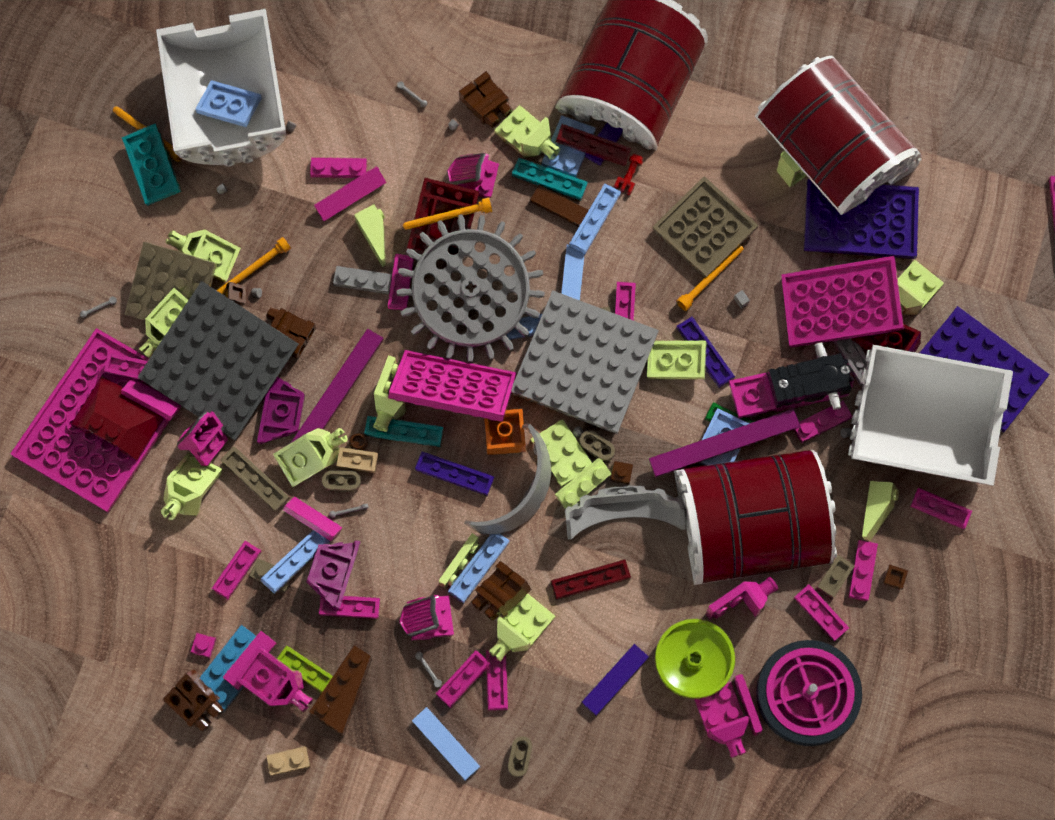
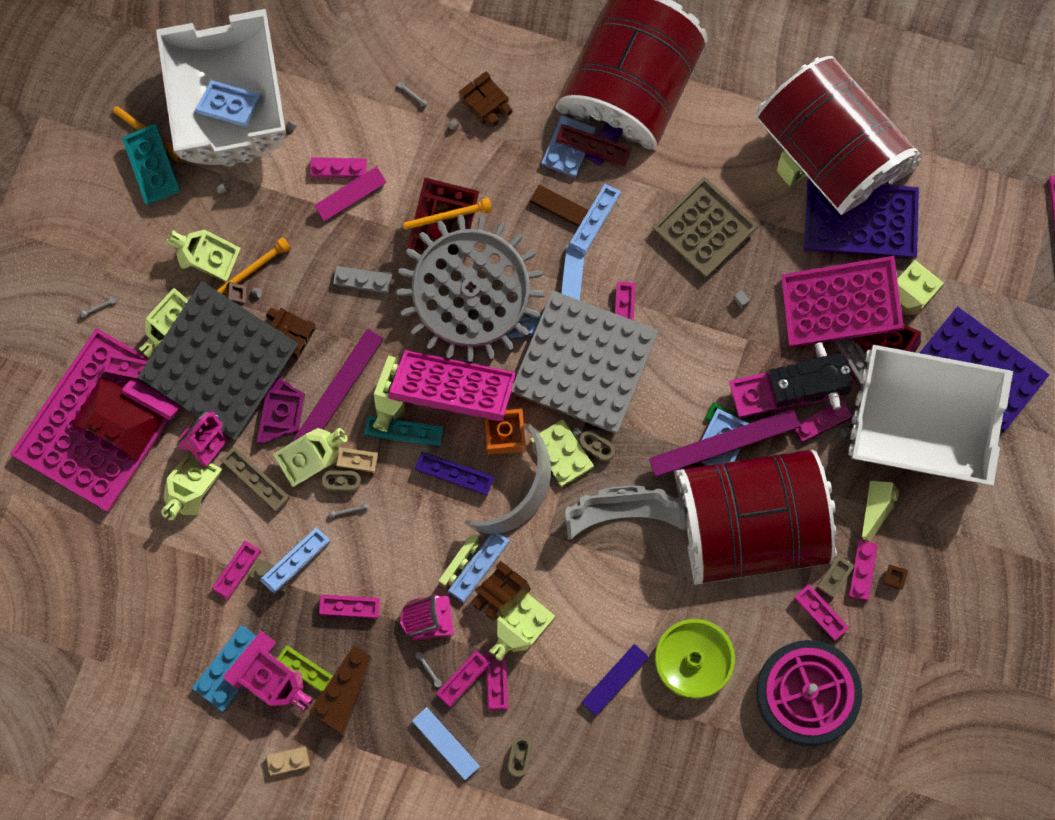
(160, 272): dark tan plate -> none
(193, 700): reddish brown hips -> none
(203, 645): dark pink plate -> none
(312, 518): dark pink tile -> none
(332, 571): magenta wing -> none
(358, 441): reddish brown plate -> none
(372, 226): yellowish green slope -> none
(398, 282): dark pink plate -> none
(474, 172): dark pink piece -> none
(527, 134): yellowish green plate -> none
(549, 179): teal plate -> none
(583, 483): yellowish green plate -> none
(590, 579): dark red tile -> none
(621, 472): reddish brown plate -> none
(635, 160): red hinge -> none
(677, 360): yellowish green plate -> none
(685, 301): light orange piece -> none
(715, 364): dark purple tile -> none
(724, 719): dark pink plate -> none
(747, 704): dark pink tile -> none
(751, 593): dark pink plate -> none
(941, 508): dark pink tile -> none

